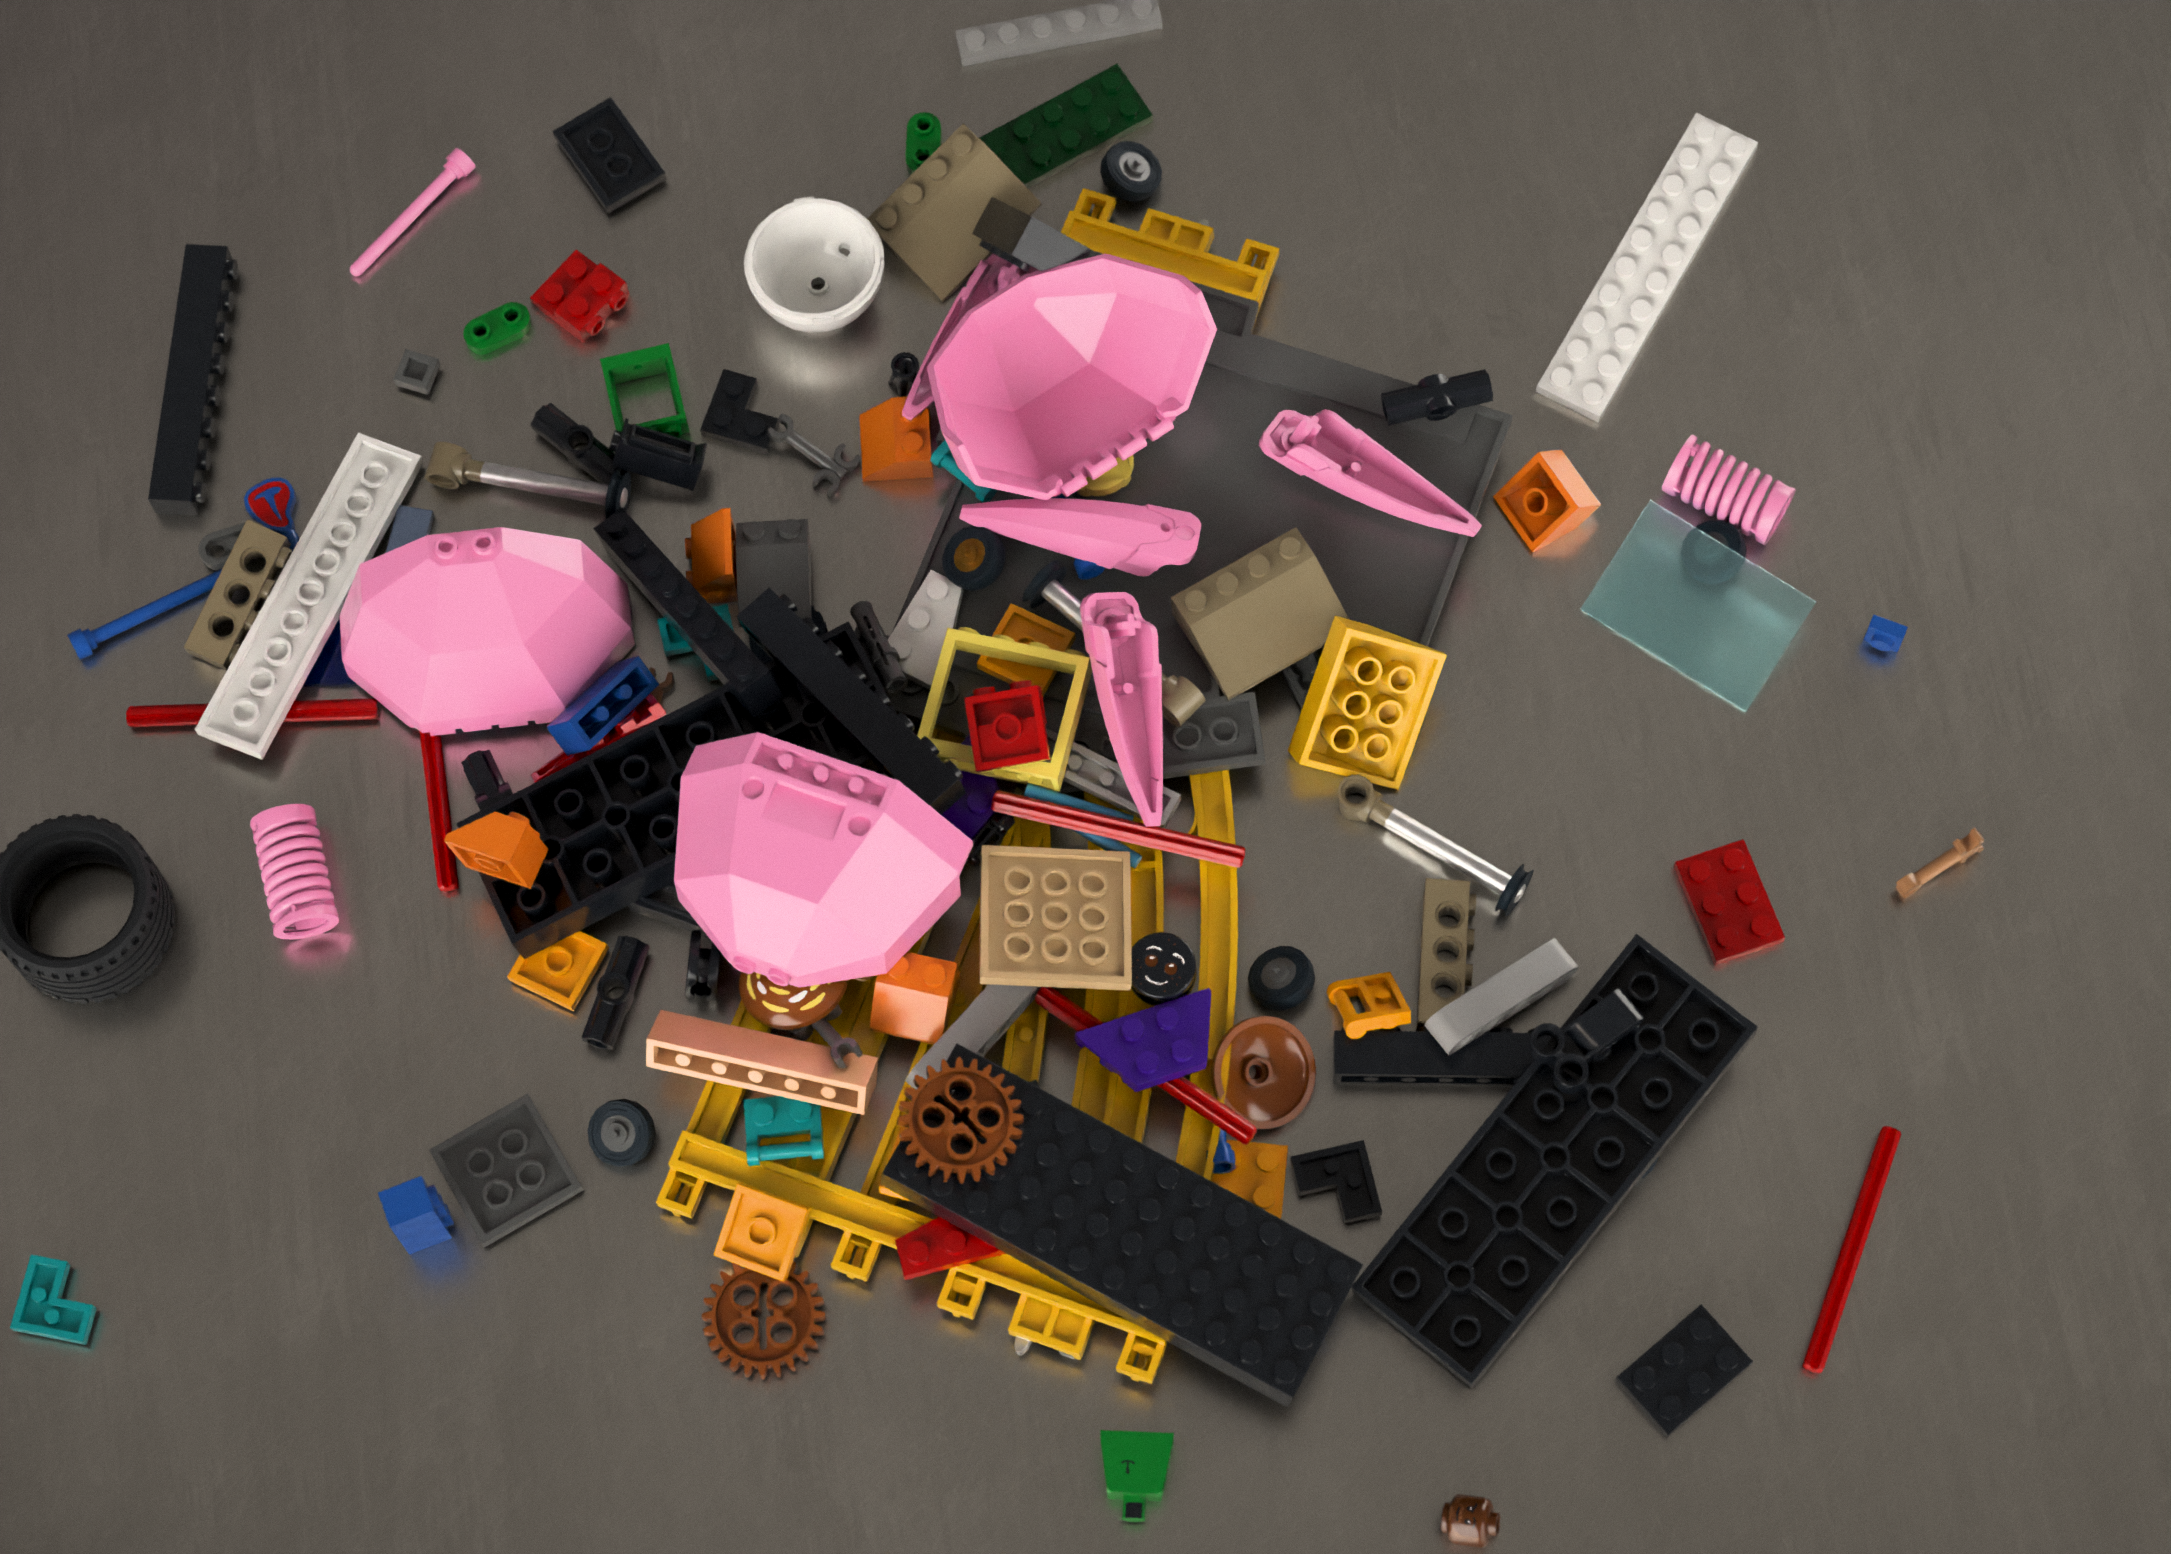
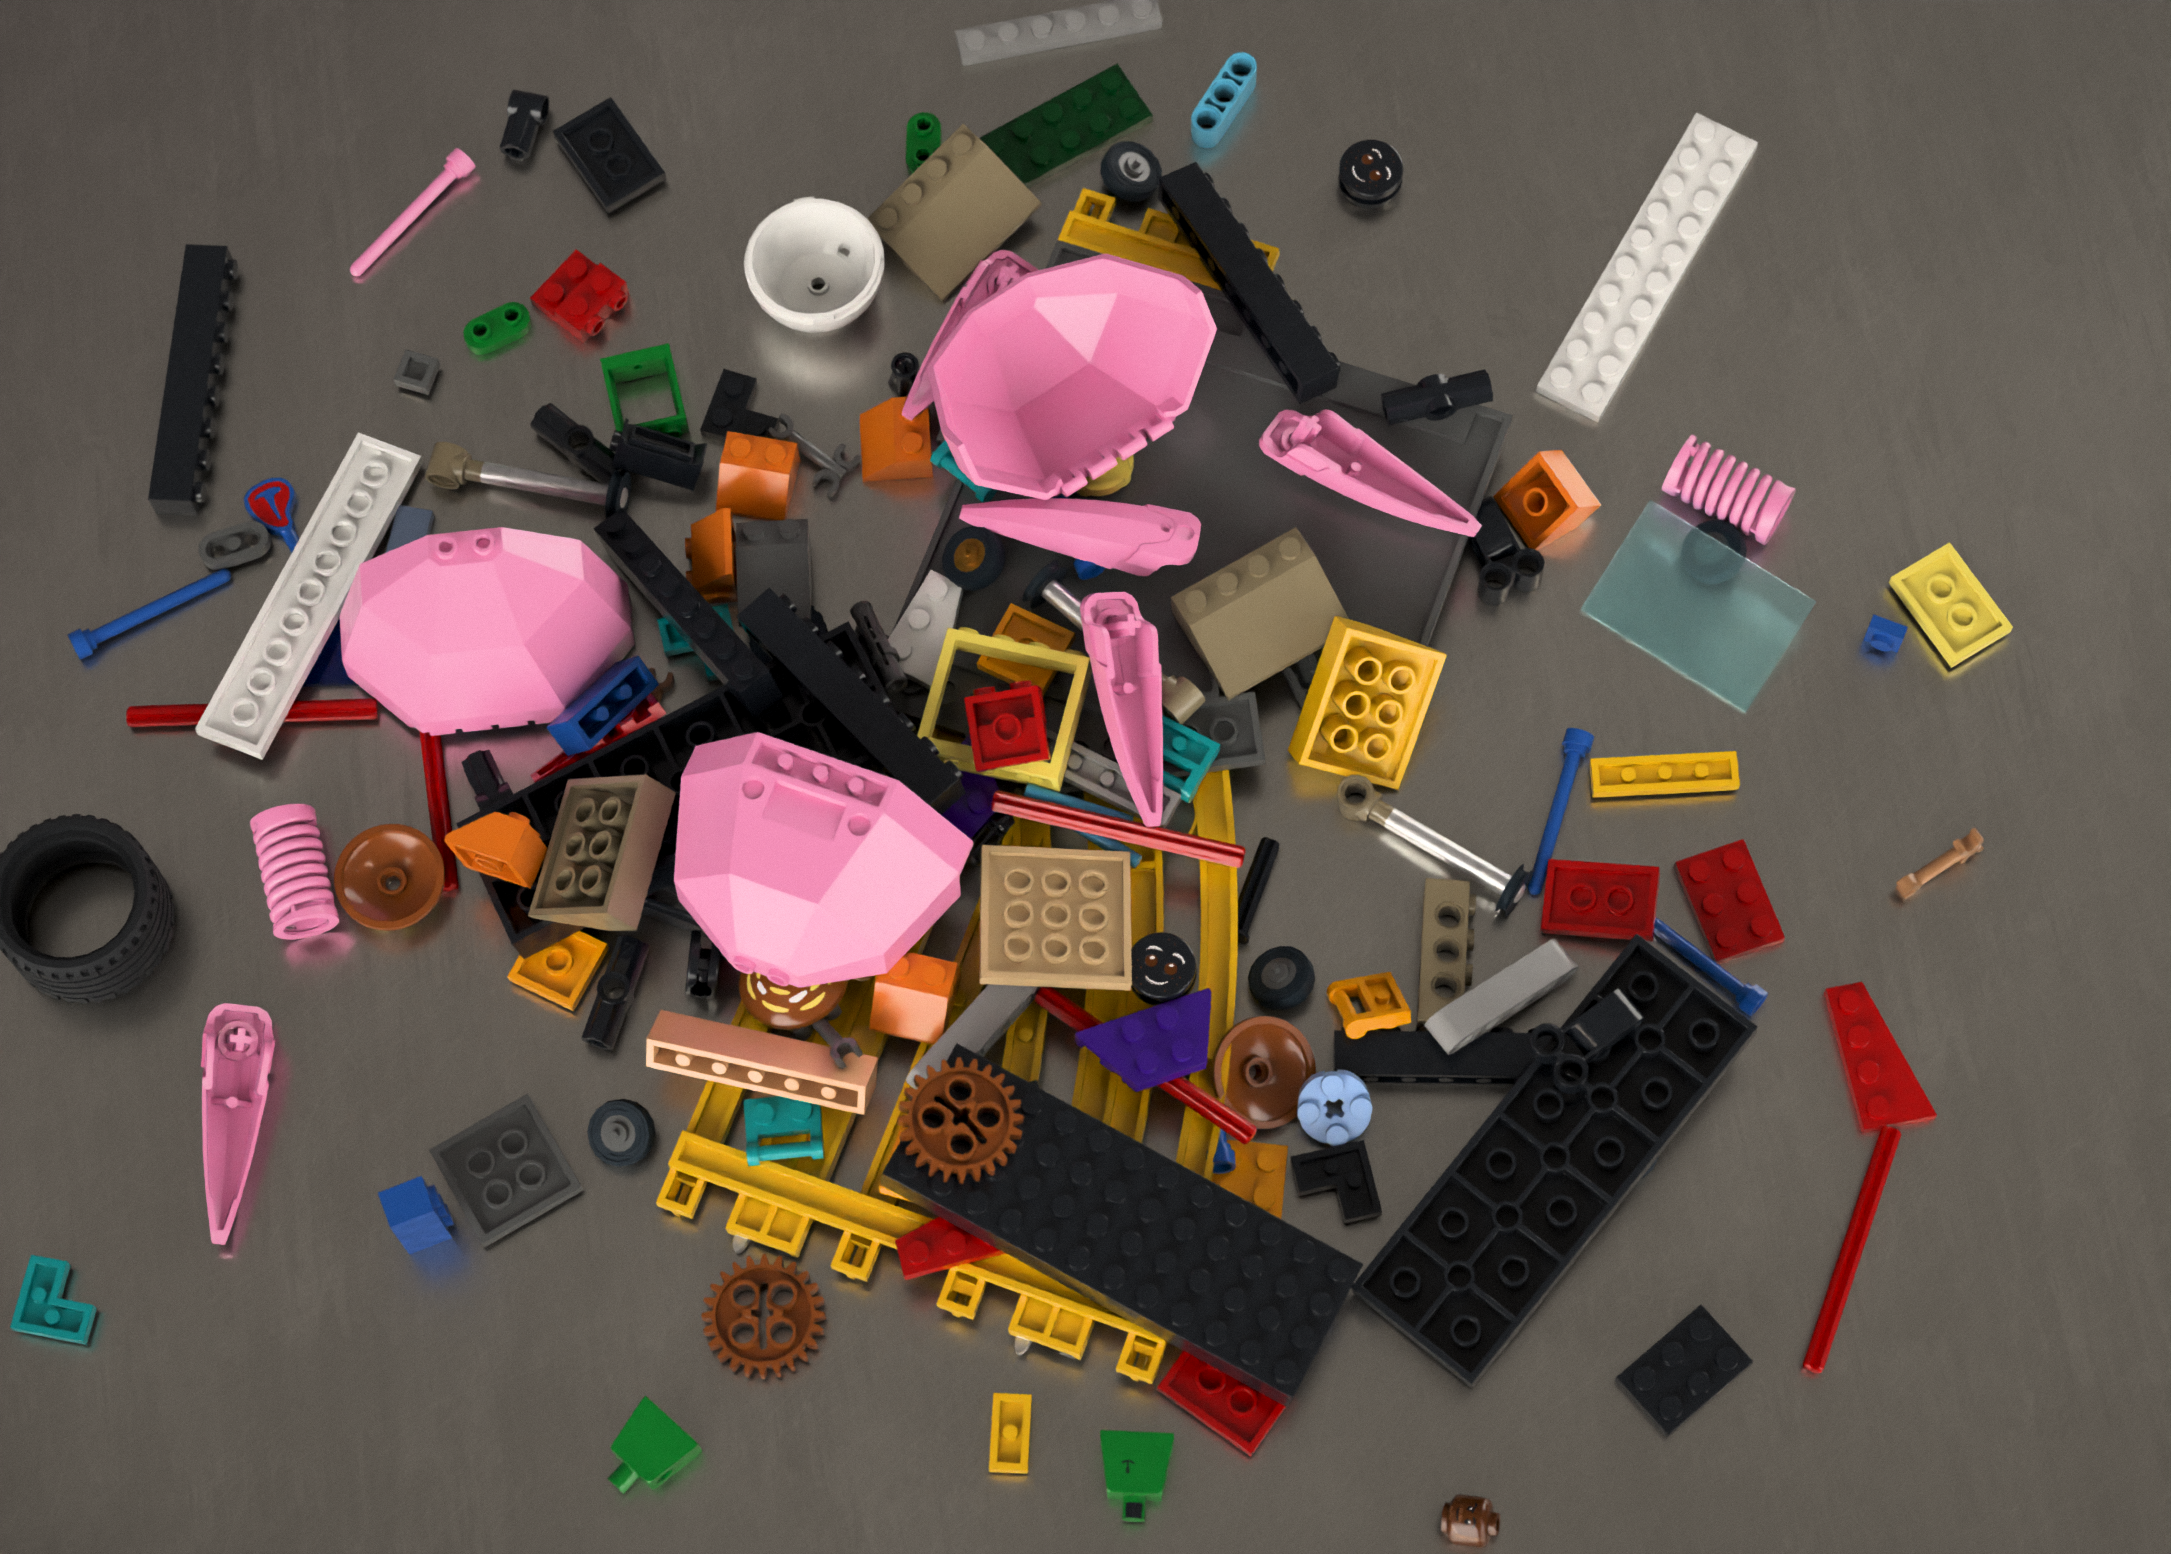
(234, 1092): none -> bright pink piece
(251, 543): dark tan brick -> none
(385, 856): none -> dark orange dish
(525, 114): none -> black piece
(603, 852): none -> dark tan slope
(650, 1448): none -> green torso
(757, 476): none -> orange slope
(762, 1231): light orange plate -> none
(1010, 1433): none -> yellow plate
(1024, 239): black slope -> none
(1189, 752): none -> teal plate
(1221, 1402): none -> red plate
(1227, 86): none -> medium azure beam
(1249, 282): none -> black brick
(1254, 885): none -> black axle
(1334, 1128): none -> light blue plate
(1370, 174): none -> black head
(1502, 557): none -> black piece
(1576, 744): none -> blue piece
(1600, 899): none -> red plate
(1664, 774): none -> yellow plate
(1748, 996): none -> blue piece
(1875, 1068): none -> red wing
(1950, 604): none -> light yellow plate

